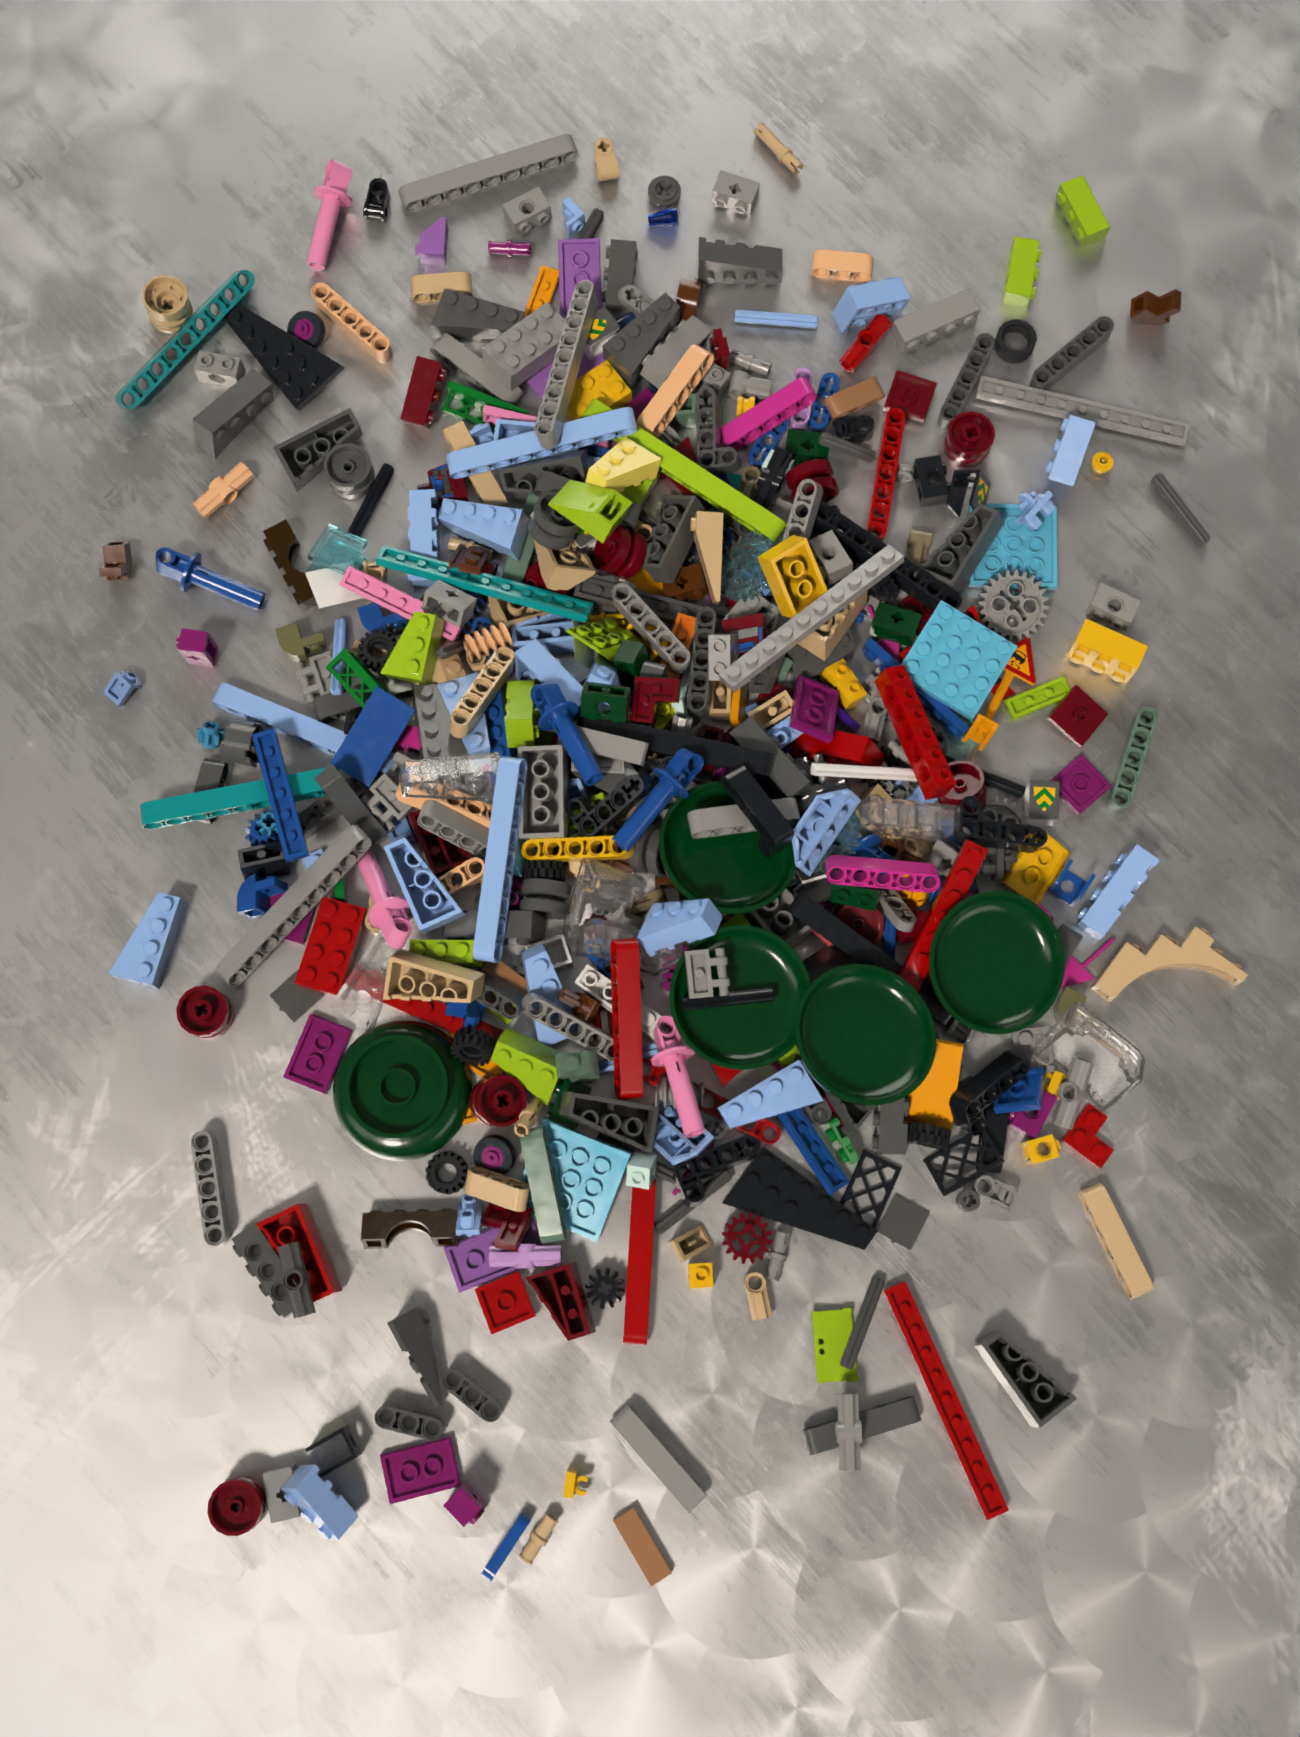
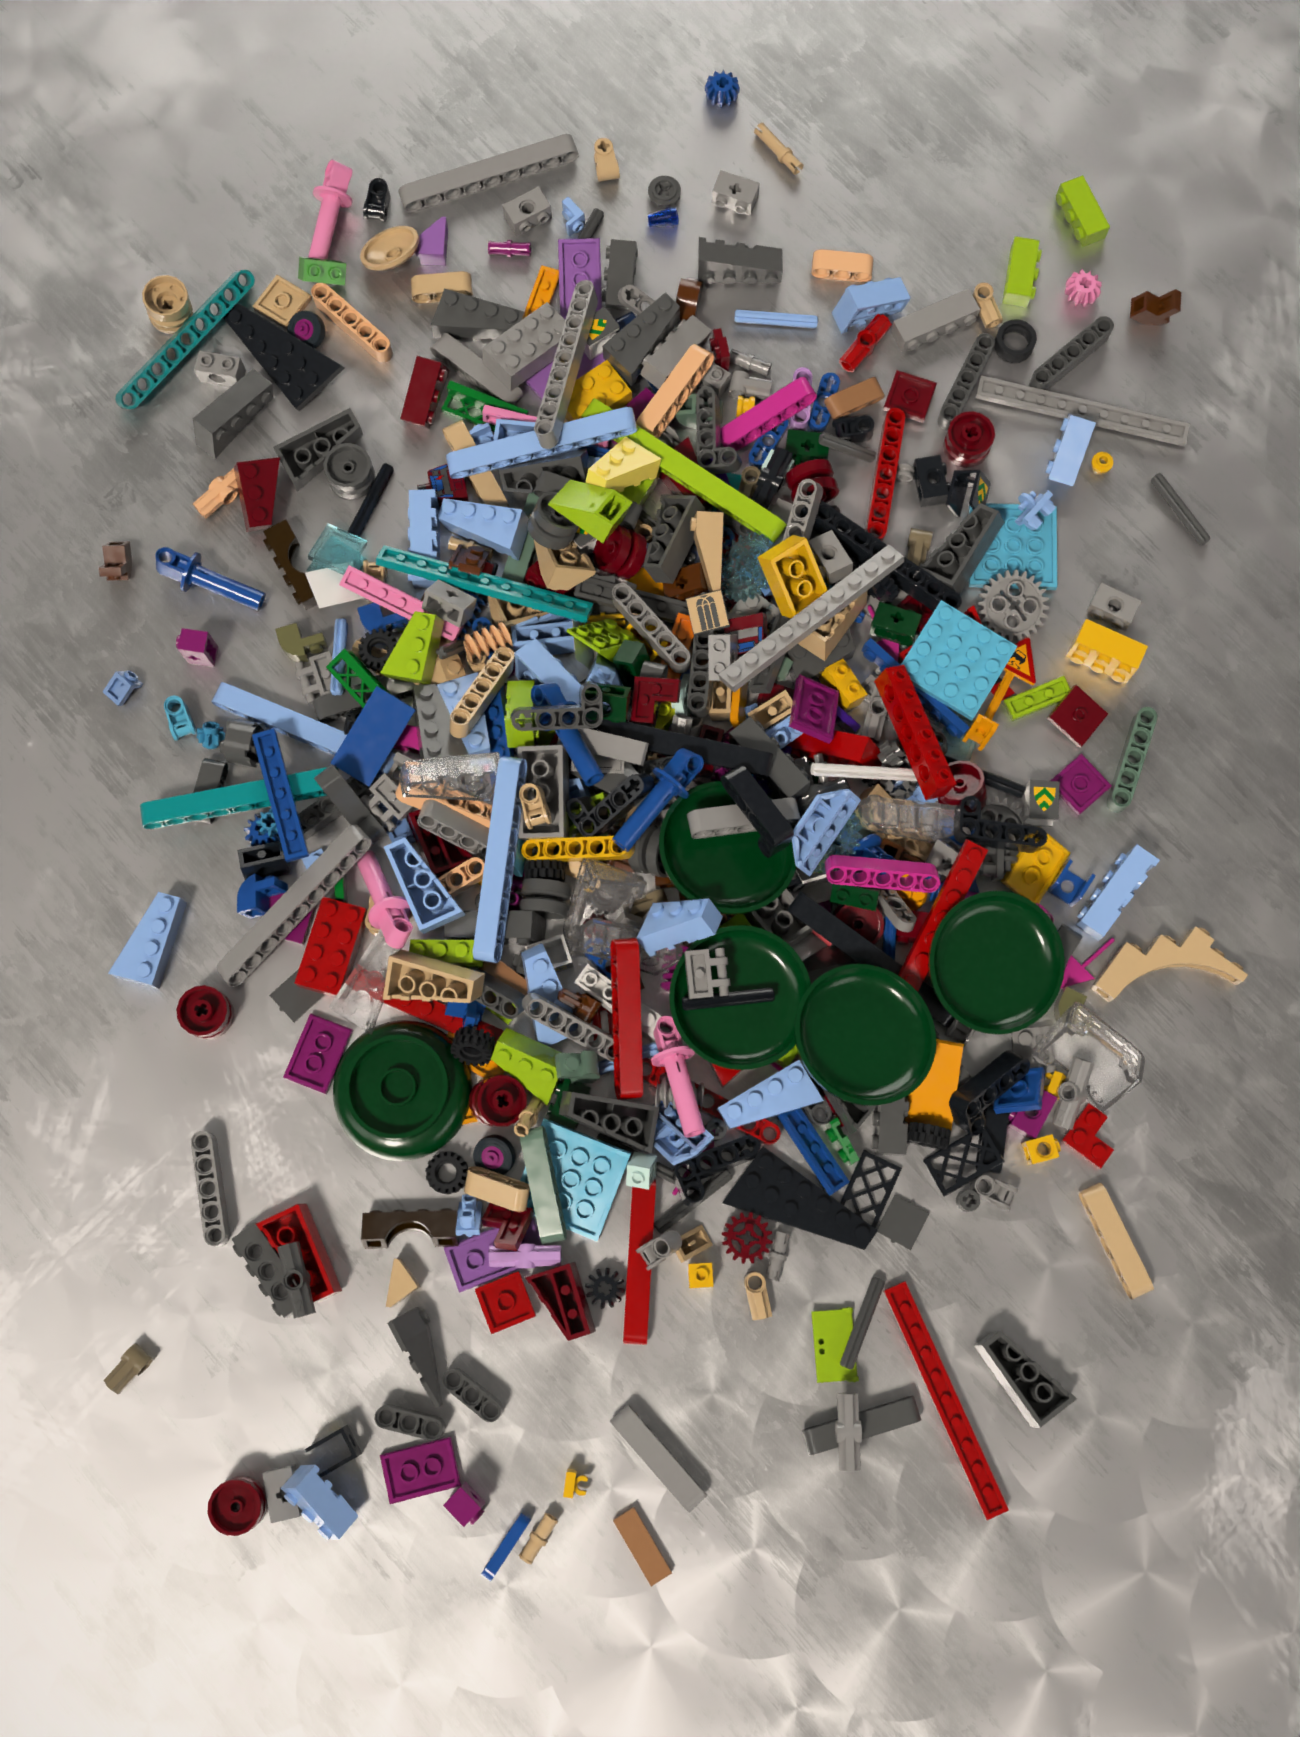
(132, 1364): none -> dark tan piece
(181, 721): none -> medium azure piece
(257, 491): none -> dark red wedge
(281, 301): none -> tan tile
(322, 271): none -> bright green brick
(390, 248): none -> tan dish
(401, 1283): none -> tan slope
(535, 807): none -> tan piece
(556, 723): none -> dark grey beam
(660, 1248): none -> light grey piece
(707, 612): none -> piece
(722, 88): none -> blue gear
(891, 754): none -> dark grey gear
(989, 310): none -> tan piece
(1083, 288): none -> bright pink gear

